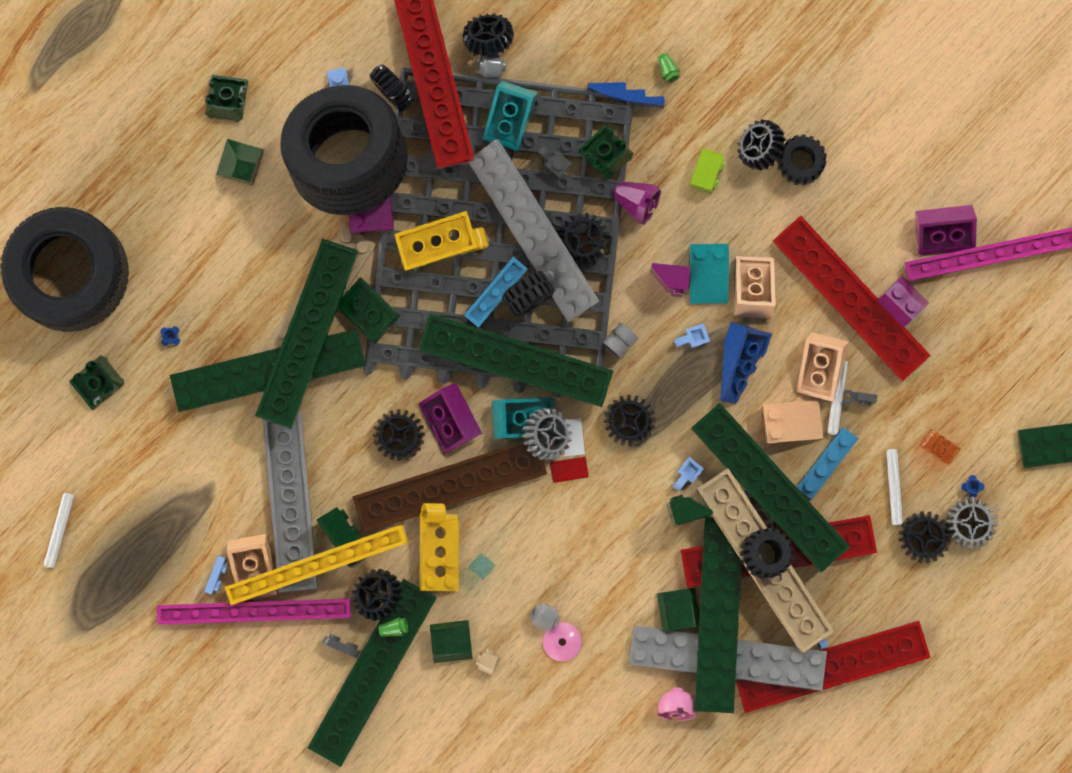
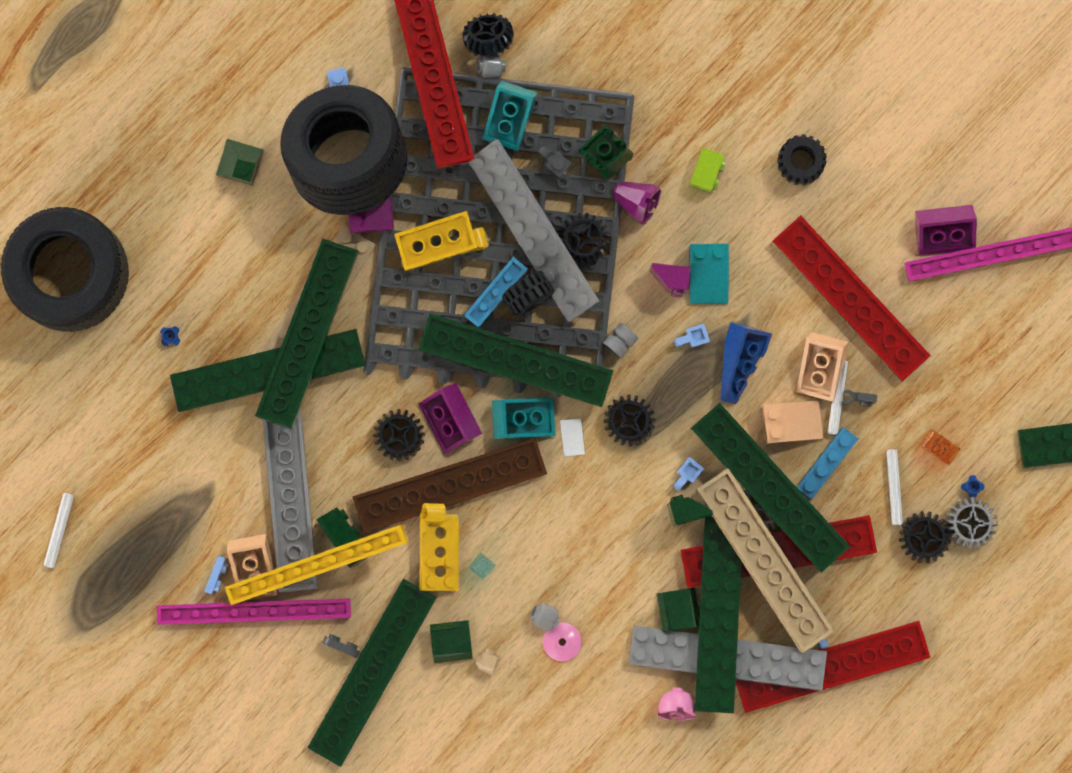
(97, 382): dark green slope -> none
(226, 98): dark green slope -> none
(368, 310): dark green tile -> none
(384, 579): black gear -> none
(391, 87): black gear -> none
(395, 627): bright green cone -> none
(539, 439): light grey gear -> none
(569, 469): red sticker -> none
(618, 92): blue slope -> none
(669, 70): bright green cone -> none
(754, 287): light nougat slope -> none
(761, 140): black gear -> none
(781, 549): black tyre -> none
(903, 301): magenta slope -> none

